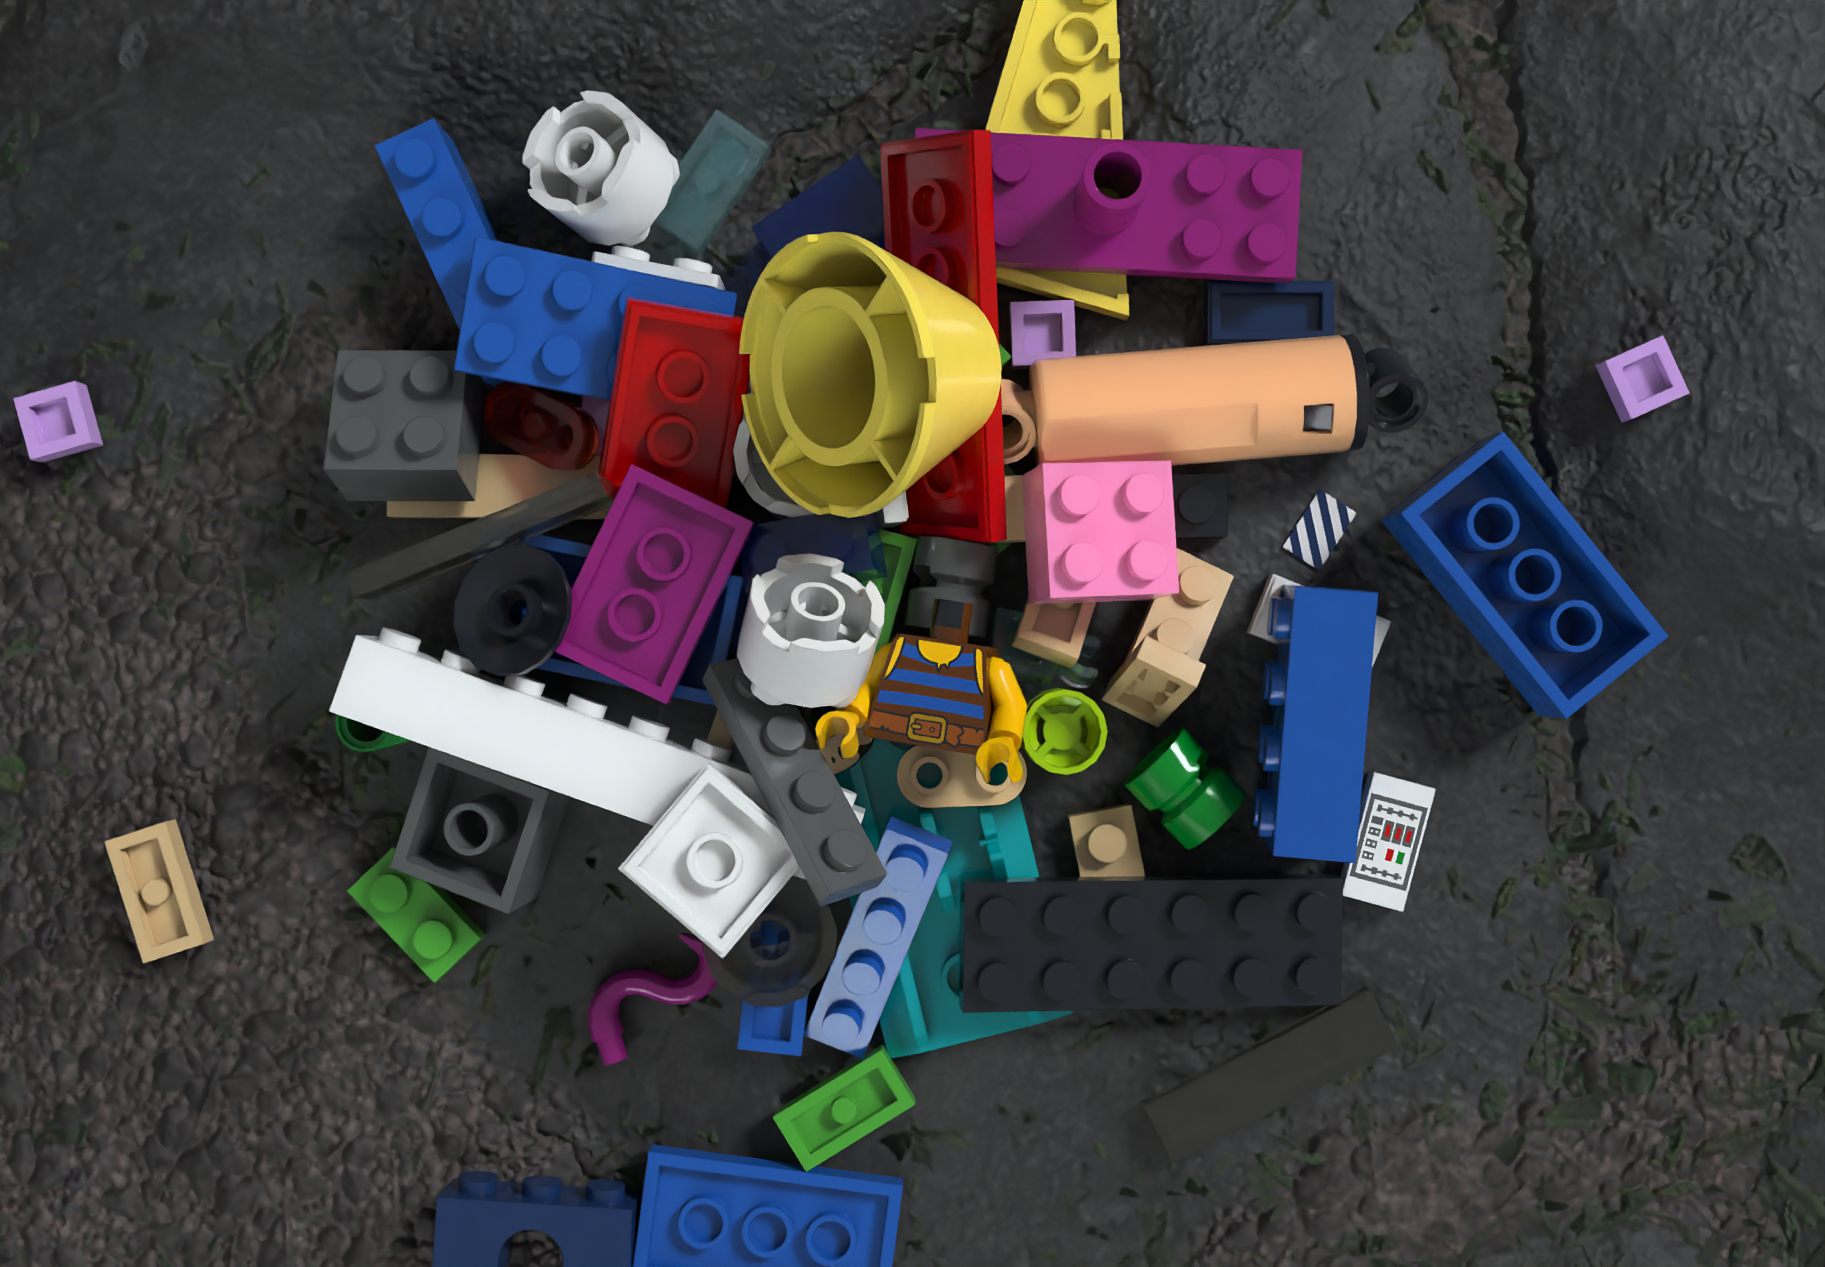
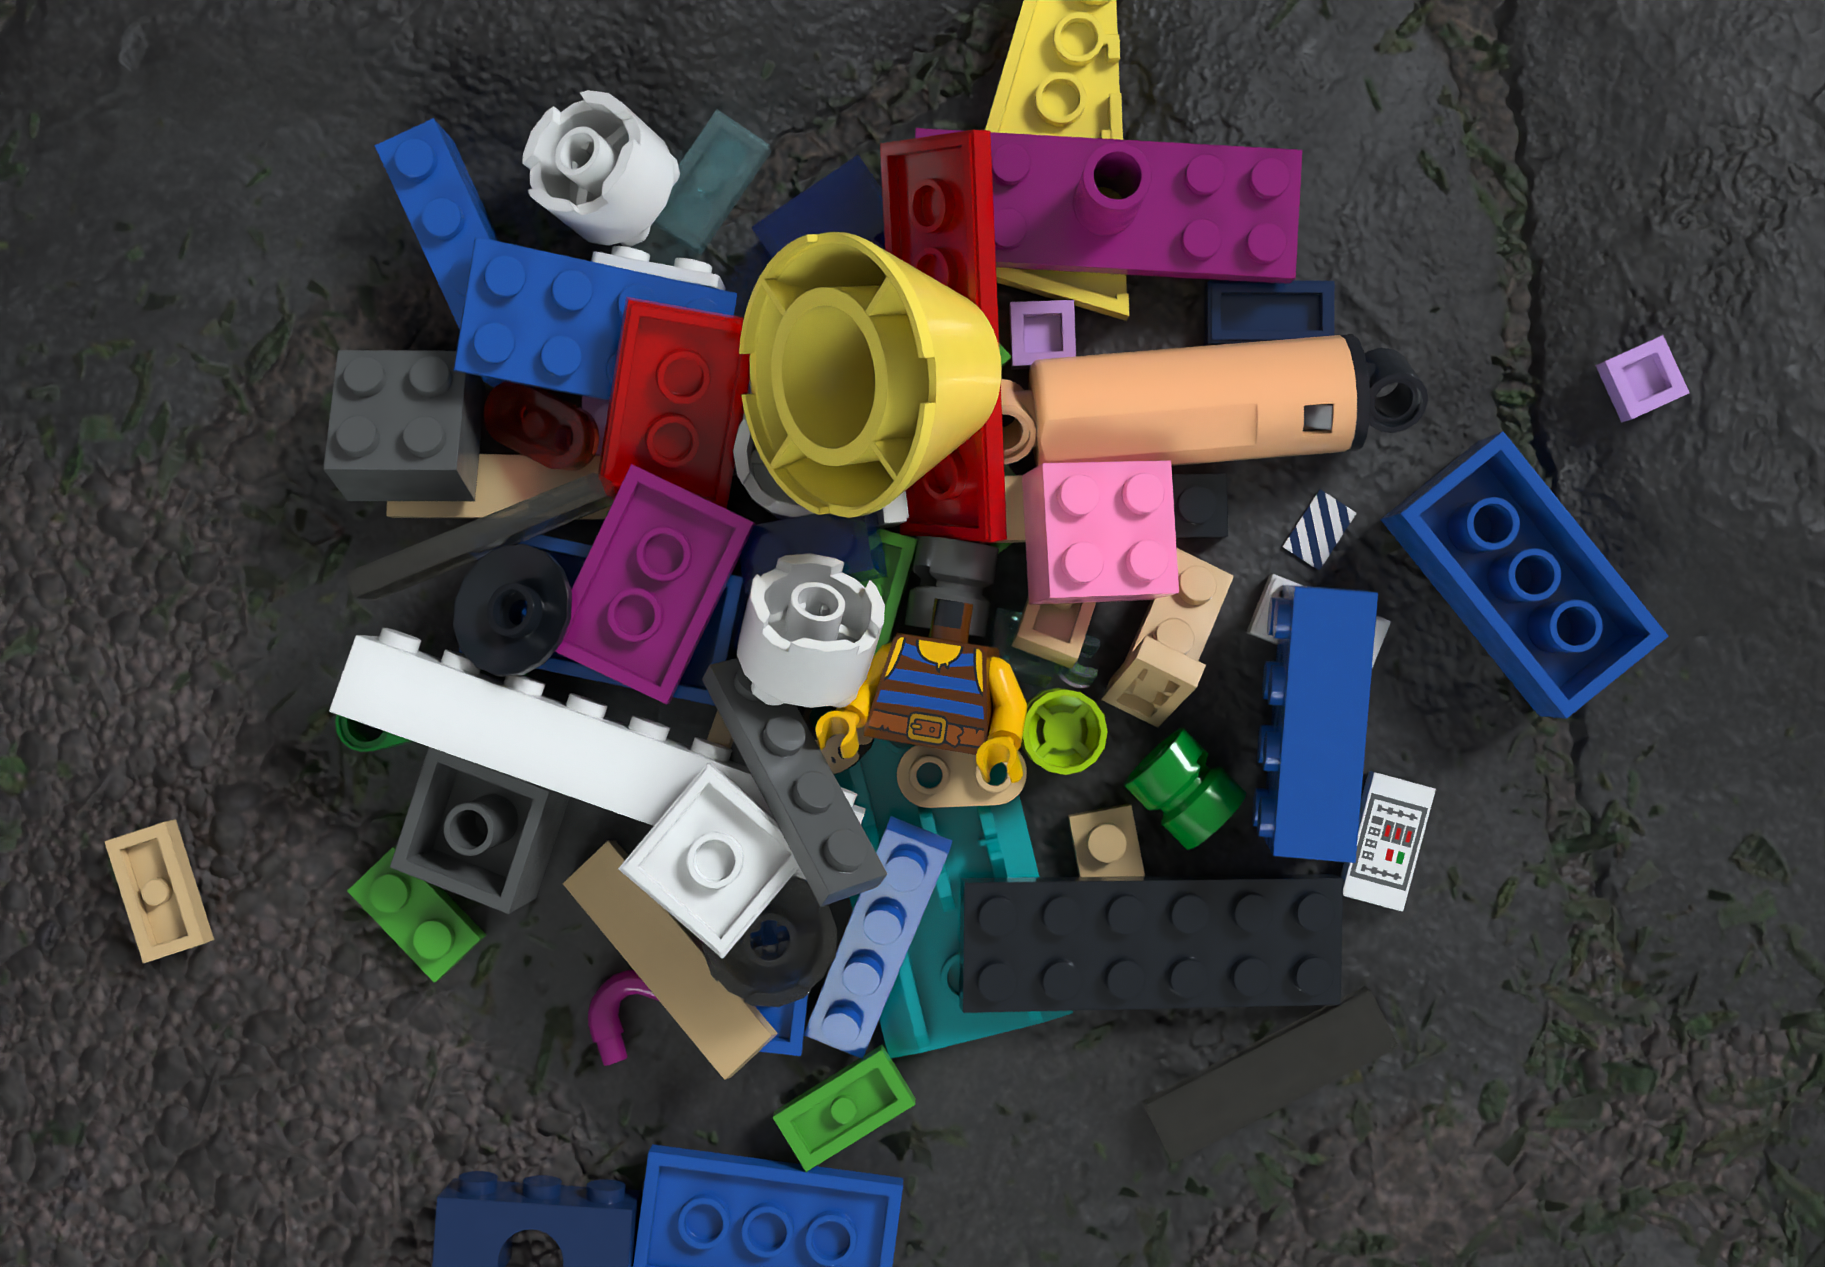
(58, 421): lavender plate -> none
(669, 962): none -> tan tile

